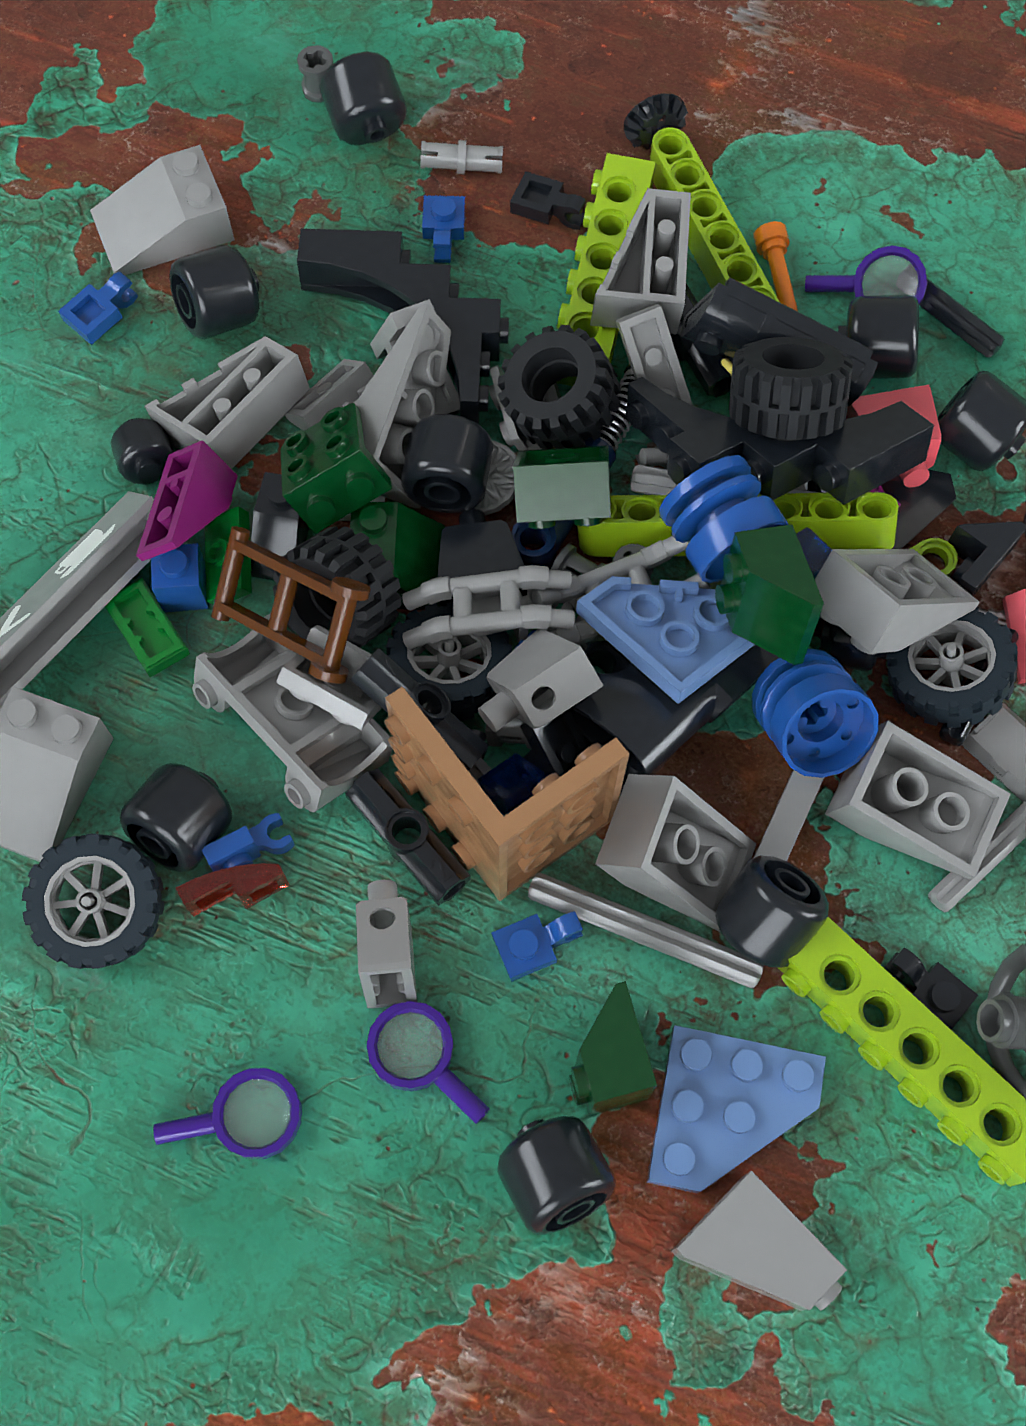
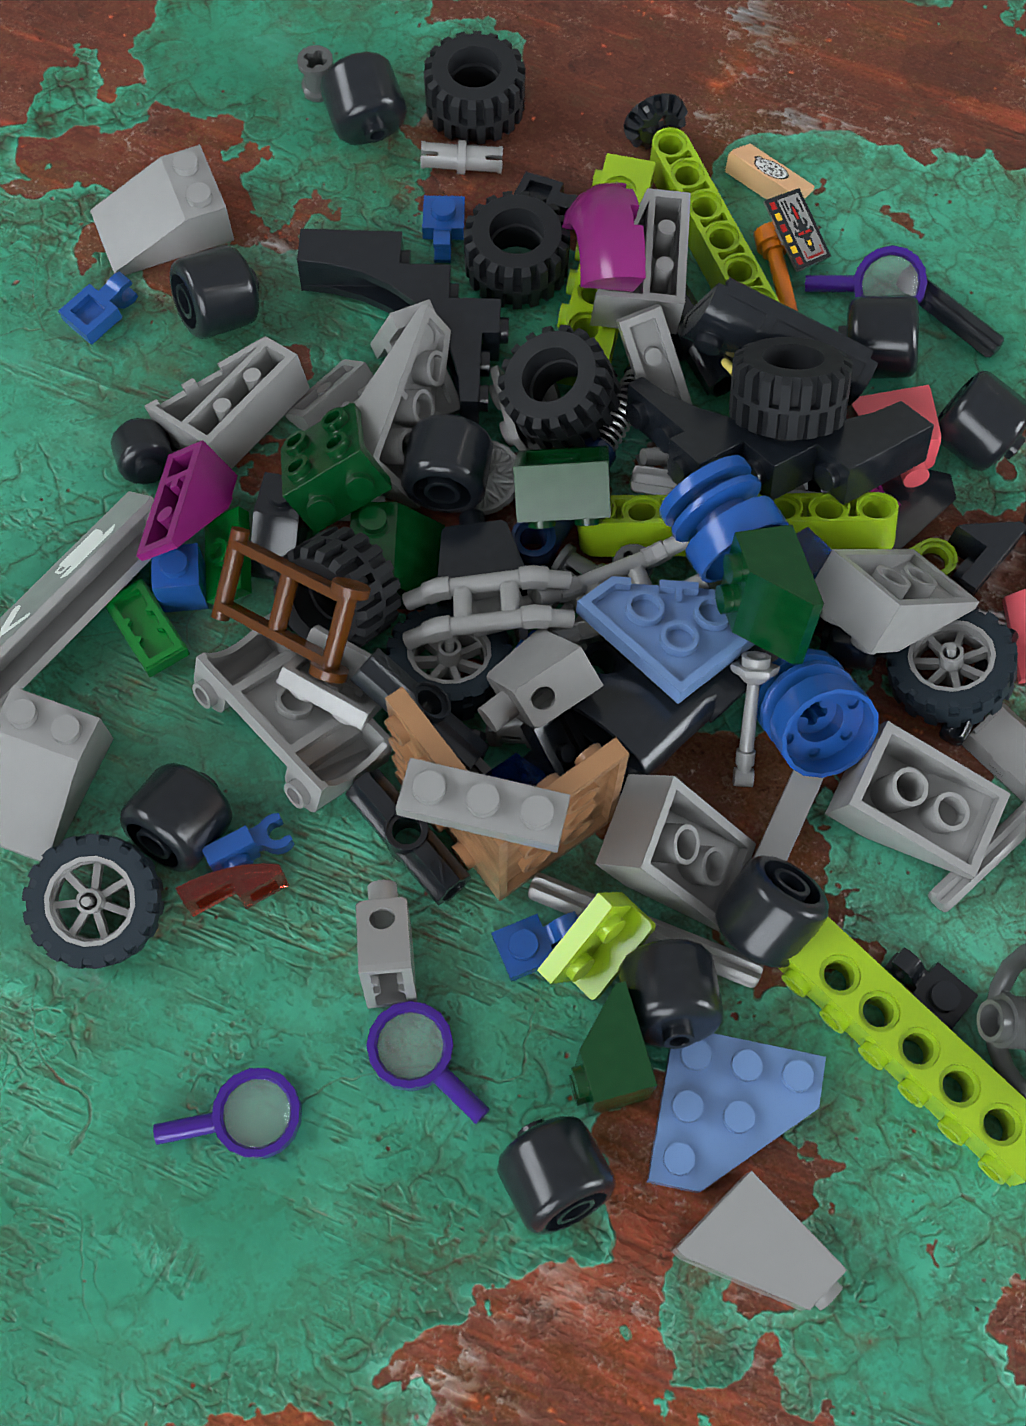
(474, 87): none -> black tyre
(483, 805): none -> light grey plate
(516, 223): none -> black tyre
(598, 944): none -> lime bracket
(607, 238): none -> magenta brick
(673, 992): none -> black head
(753, 669): none -> light grey piece
(764, 173): none -> light nougat slope
(797, 229): none -> piece

